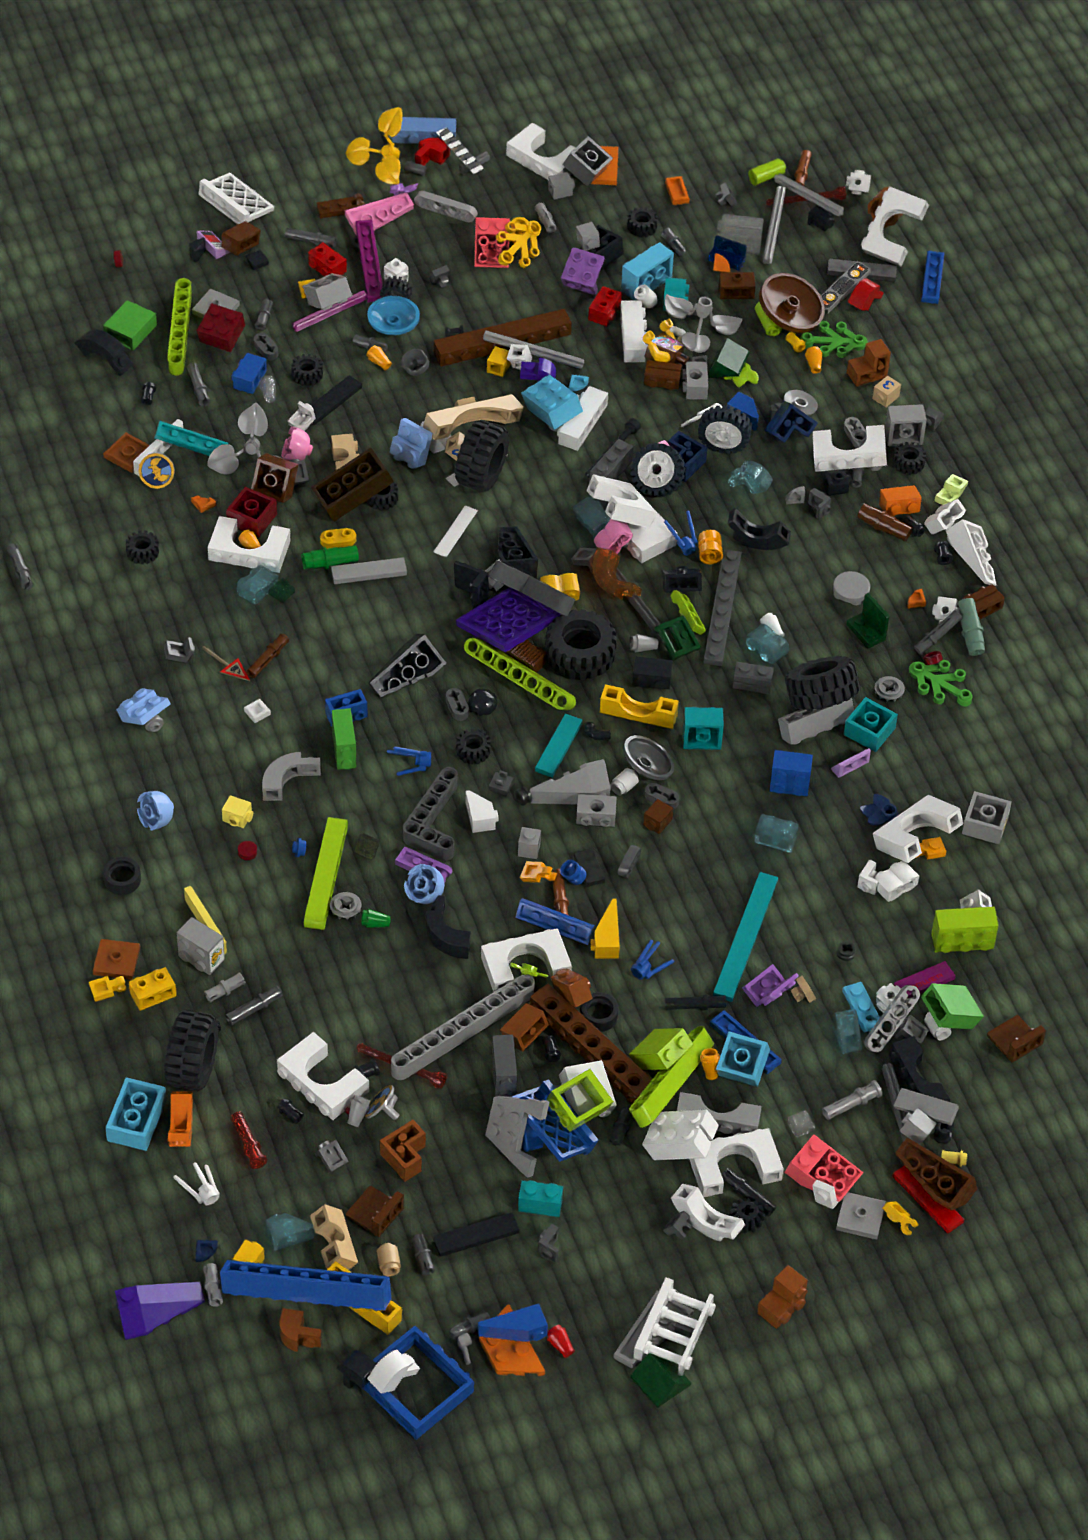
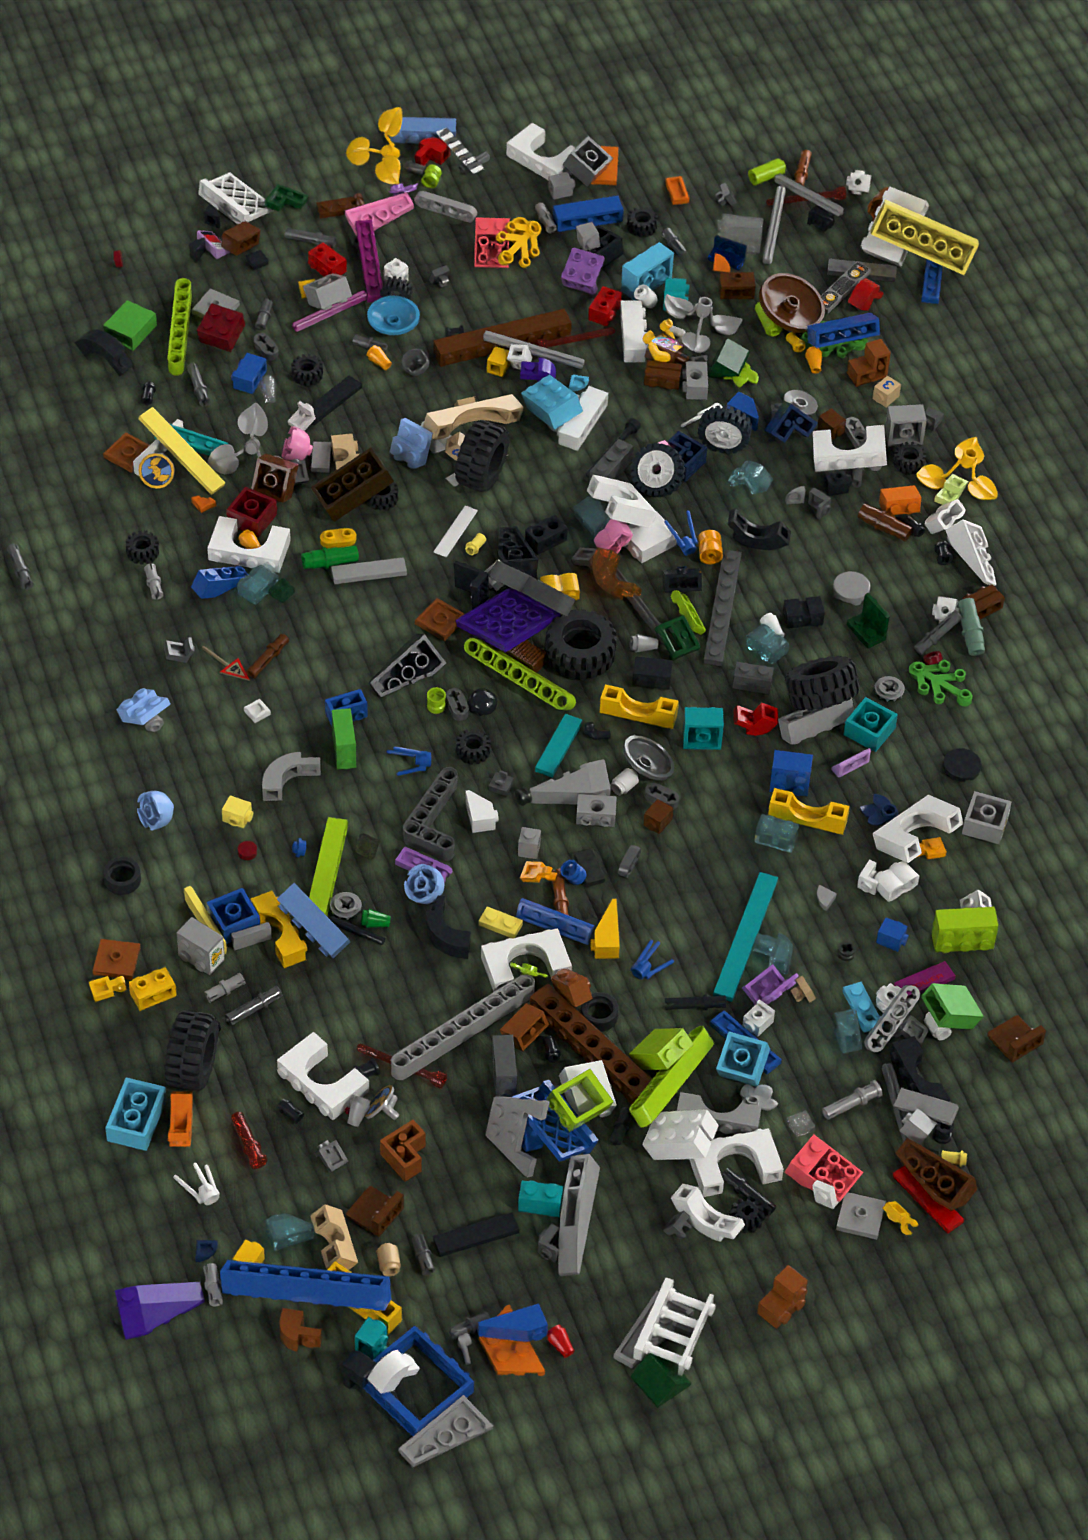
(153, 581): none -> light grey pin
(182, 450): none -> light yellow tile
(212, 217): none -> black slope
(216, 581): none -> blue slope
(233, 913): none -> blue brick
(251, 936): none -> light grey tile
(283, 195): none -> dark green plate
(288, 947): none -> yellow arch
(313, 920): none -> medium blue brick
(321, 457): none -> light grey tile
(358, 931): none -> black bar
(371, 1338): none -> teal brick
(431, 176): none -> lime wheel
(436, 700): none -> lime wheel
(439, 619): none -> dark orange plate
(449, 1429): none -> light grey wing
(473, 546): none -> light yellow pin
(500, 922): none -> light yellow plate
(546, 534): none -> black brick
(574, 338): none -> clear red piece
(576, 1212): none -> light grey slope
(597, 211): none -> blue brick
(709, 1060): light orange cone -> none
(756, 722): none -> red brick
(758, 1096): none -> light grey plate
(759, 1018): none -> white brick
(778, 949): none -> clear light blue brick
(803, 613): none -> black brick
(825, 897): none -> light grey tile
(828, 818): none -> yellow arch
(832, 421): none -> reddish brown brick
(843, 330): none -> blue brick
(892, 934): none -> blue brick
(916, 599): orange tile -> none
(924, 237): none -> light yellow brick
(962, 764): none -> black tile
(968, 455): none -> yellow plant

